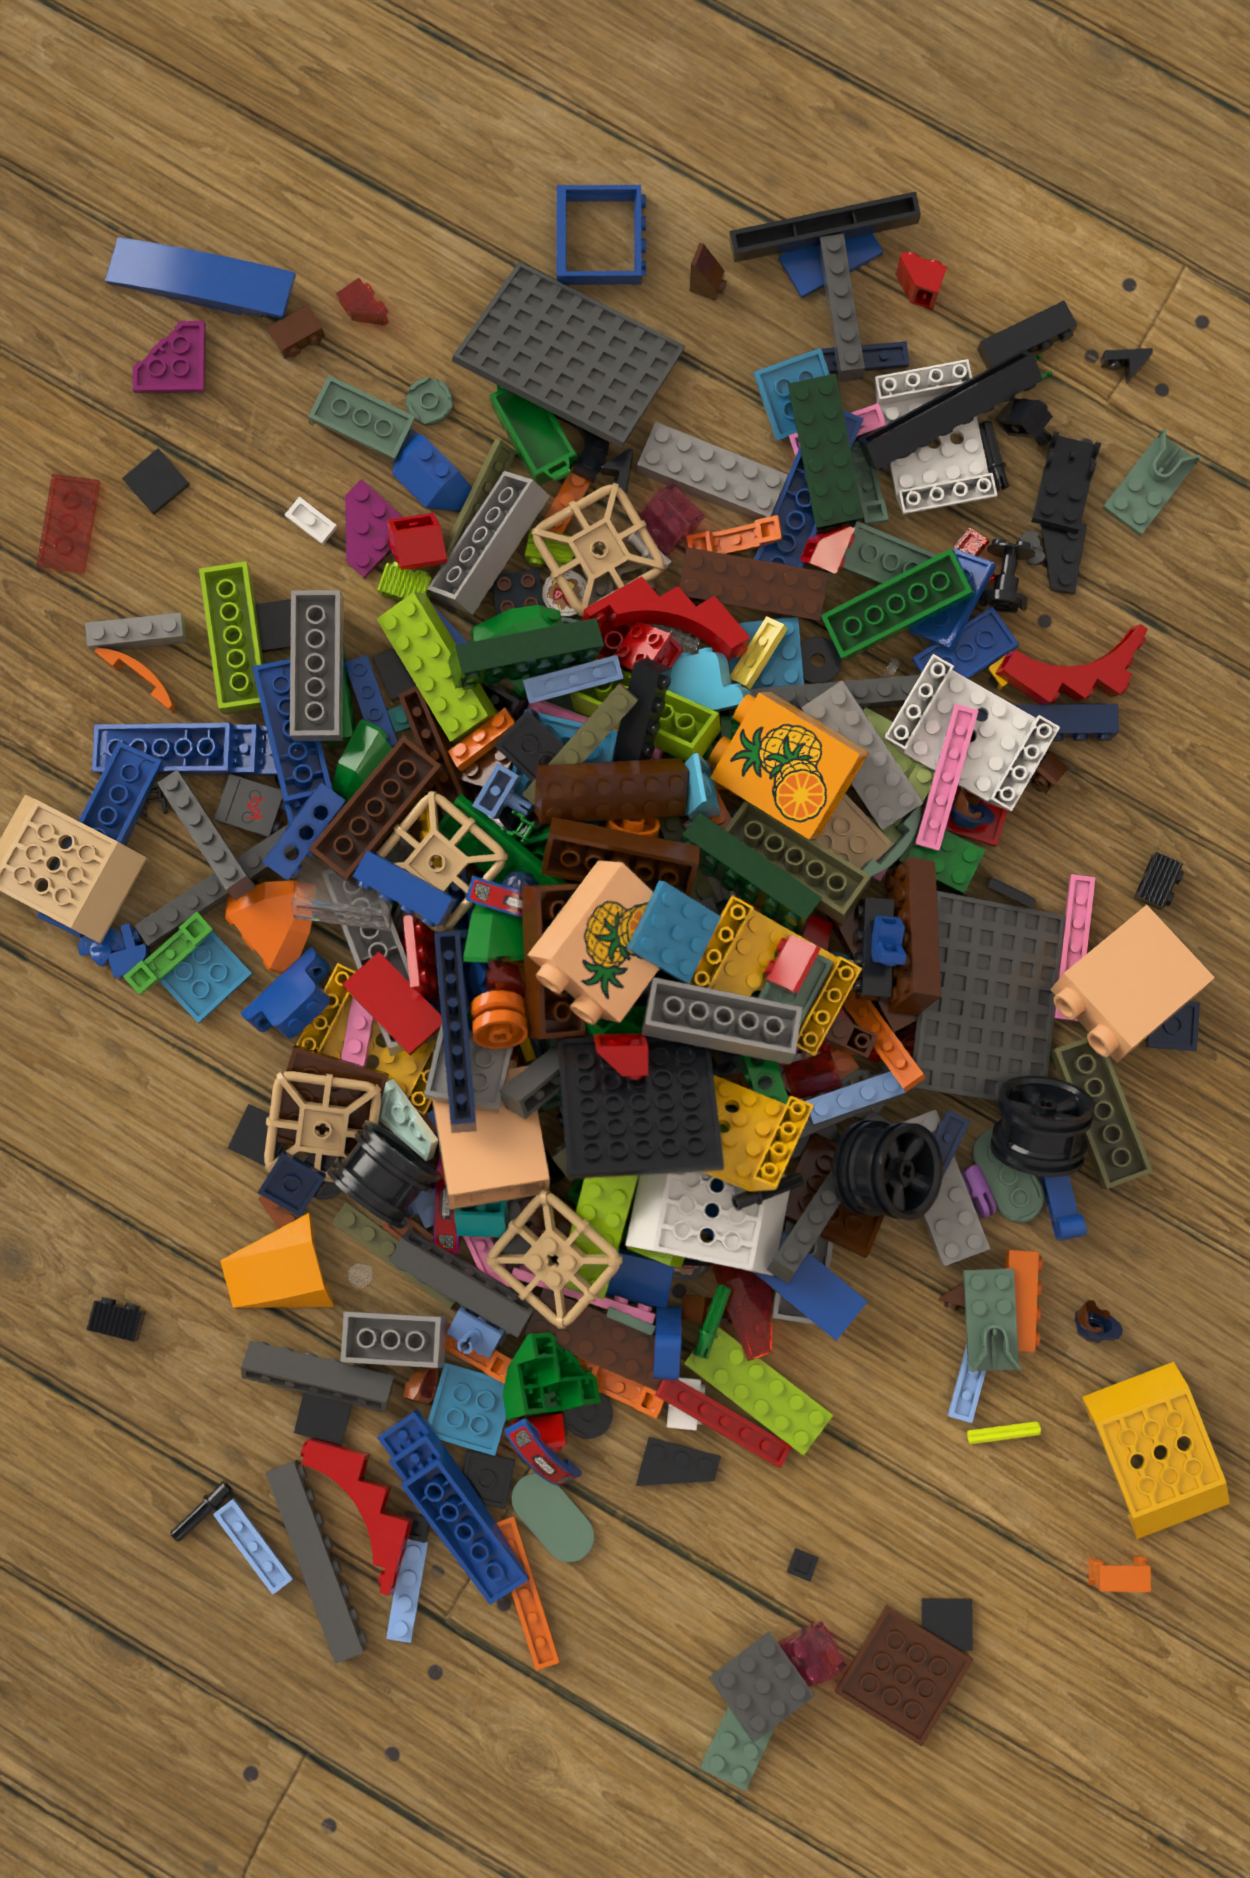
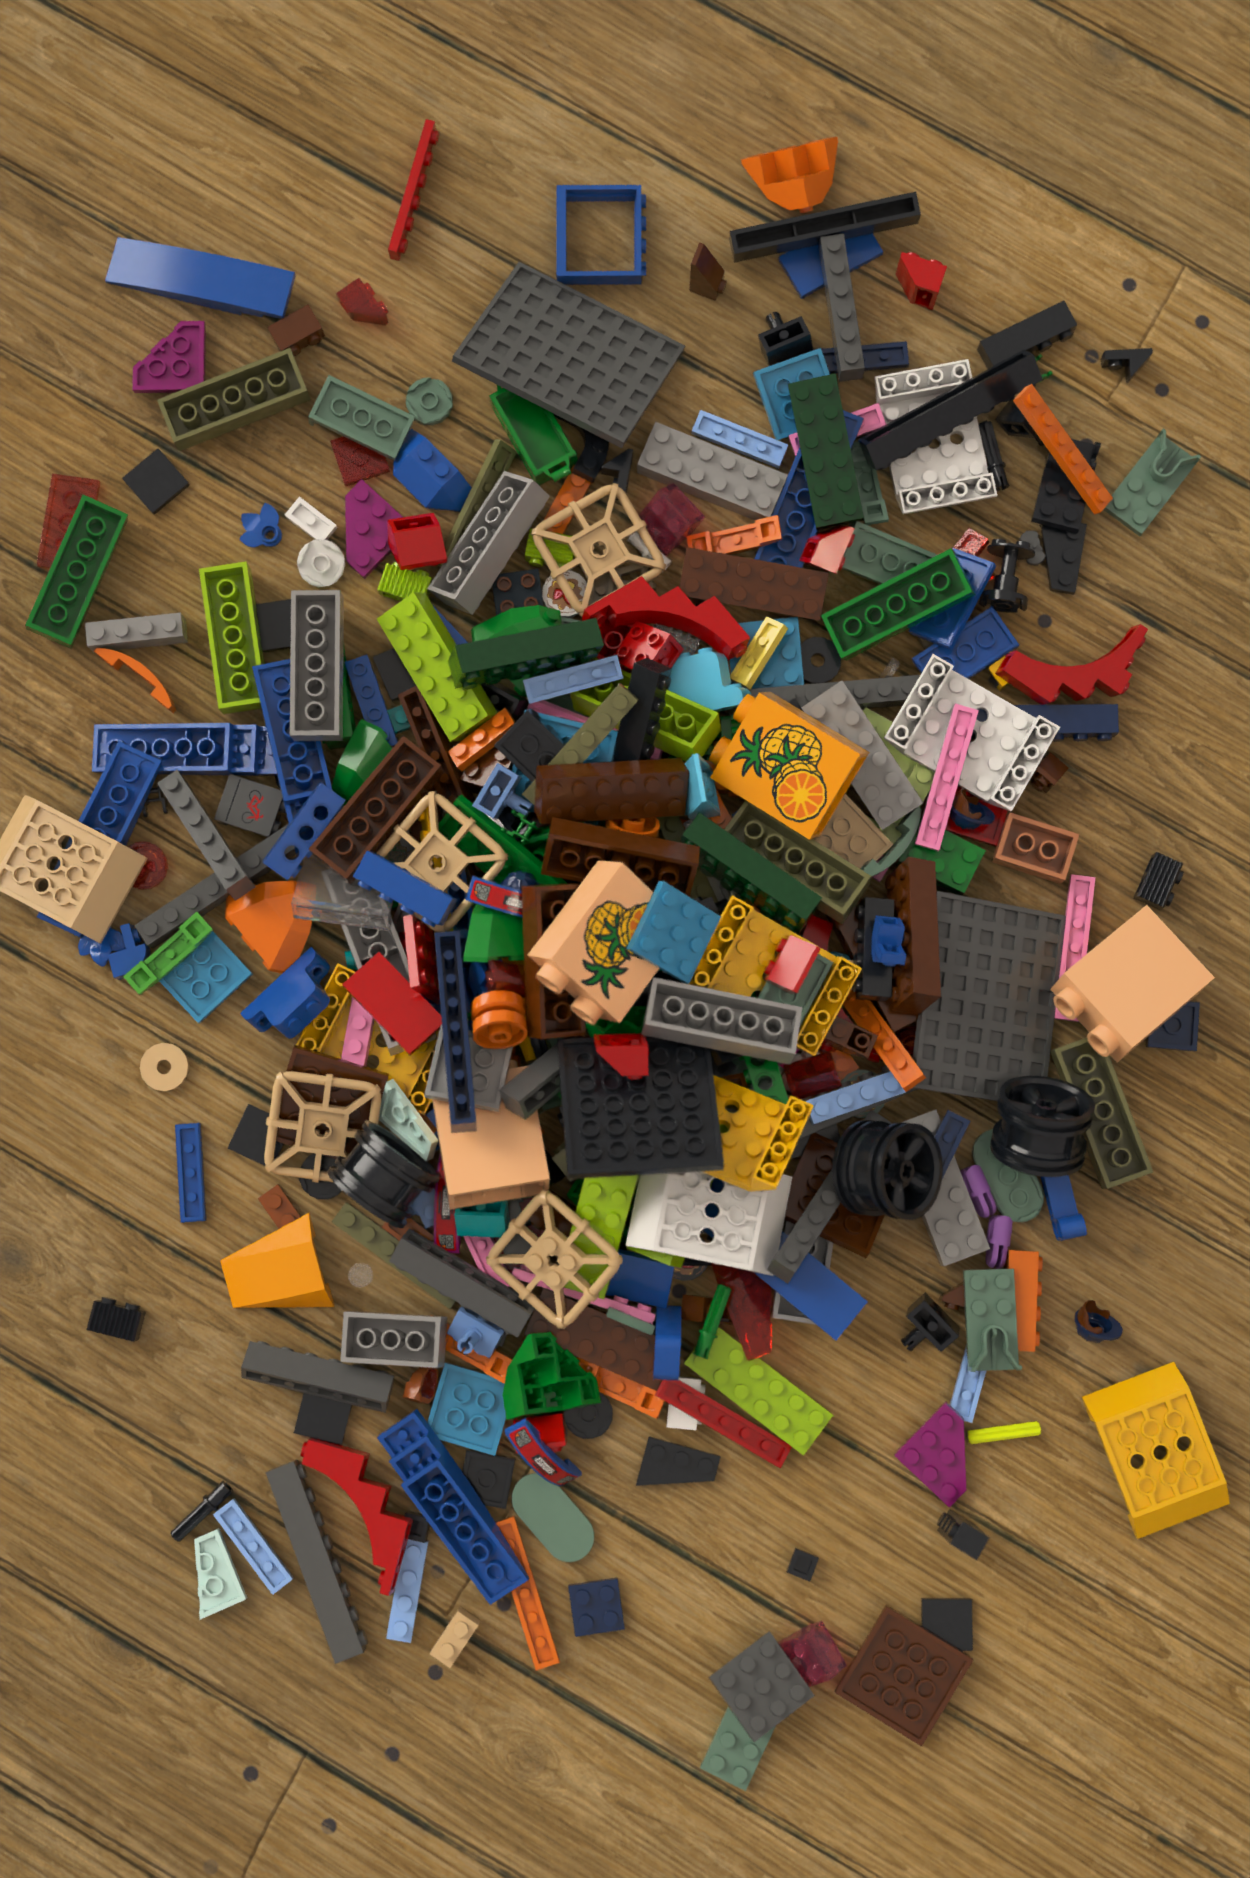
(76, 571): none -> green brick
(150, 1067): none -> tan tile
(155, 867): none -> clear red tile
(190, 1172): none -> blue tile
(217, 1576): none -> light aqua wing
(233, 399): none -> olive brick
(259, 526): none -> blue plate
(291, 1183): dark blue tile -> none
(321, 562): none -> white tile
(350, 961): none -> teal plate
(357, 461): none -> clear red tile
(411, 200): none -> red plate
(454, 1637): none -> tan brick
(596, 1607): none -> dark blue plate
(739, 439): none -> light blue plate
(757, 1197): black axle -> none
(784, 339): none -> black brick
(795, 174): none -> orange brick
(930, 1323): none -> black brick
(938, 1454): none -> magenta plate
(962, 1533): none -> black brick
(999, 1239): none -> medium lavender arm
(1010, 891): black tile -> none
(1035, 848): none -> nougat brick
(1063, 449): none -> orange plate
(1120, 1577): orange piece -> none

